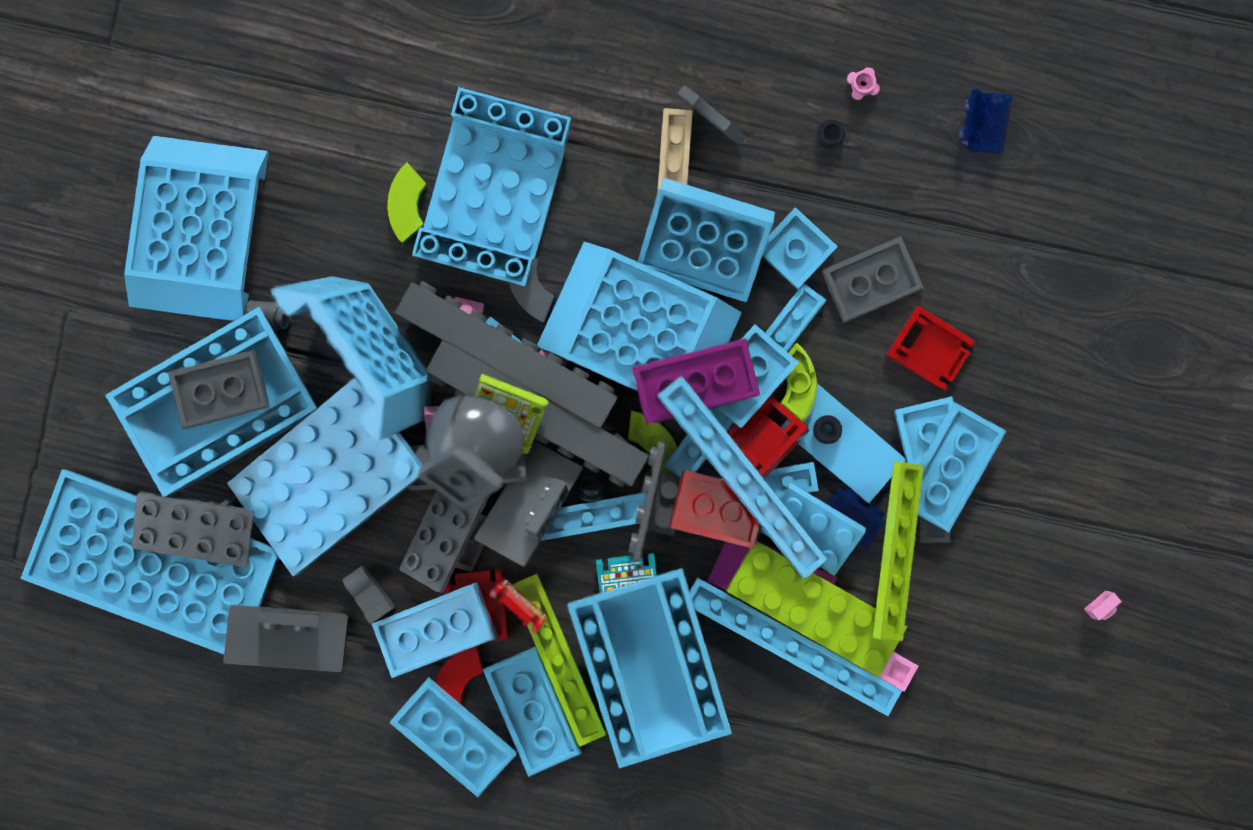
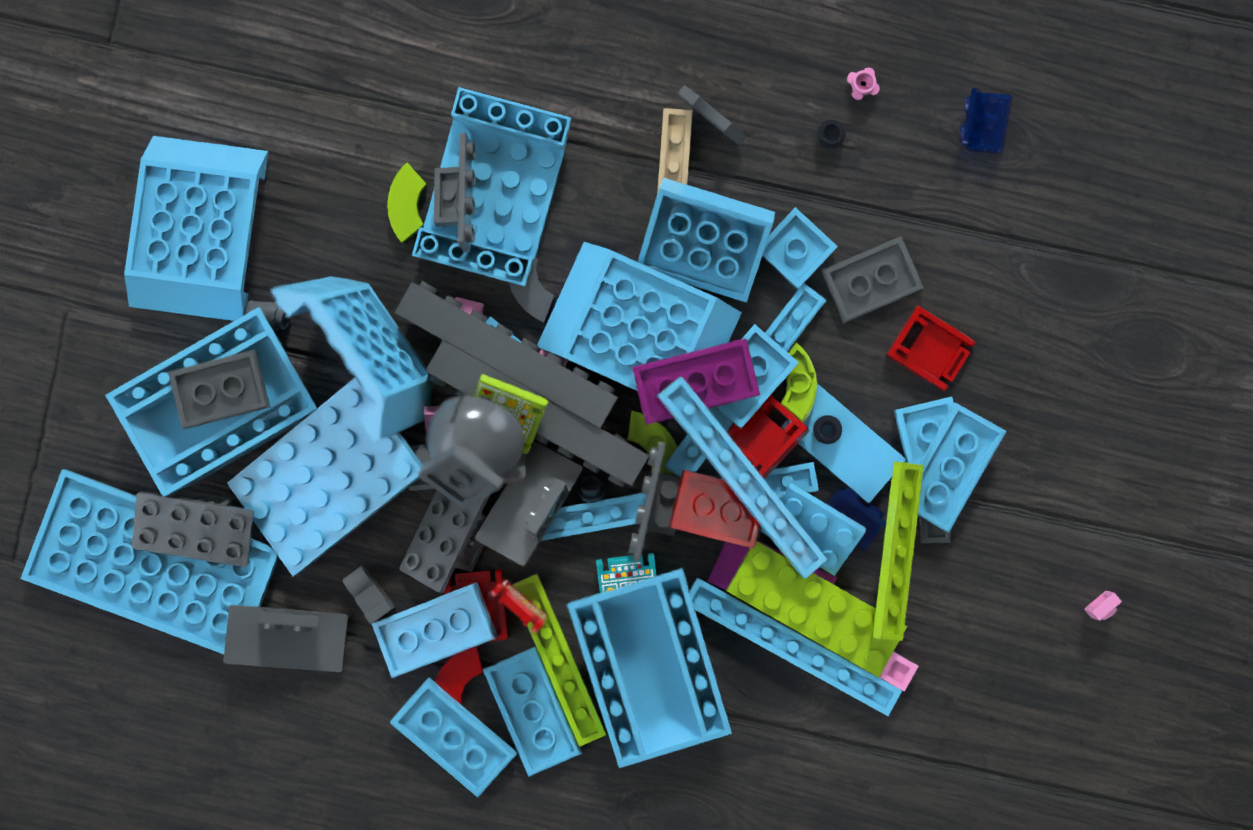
(453, 194): none -> dark grey bracket

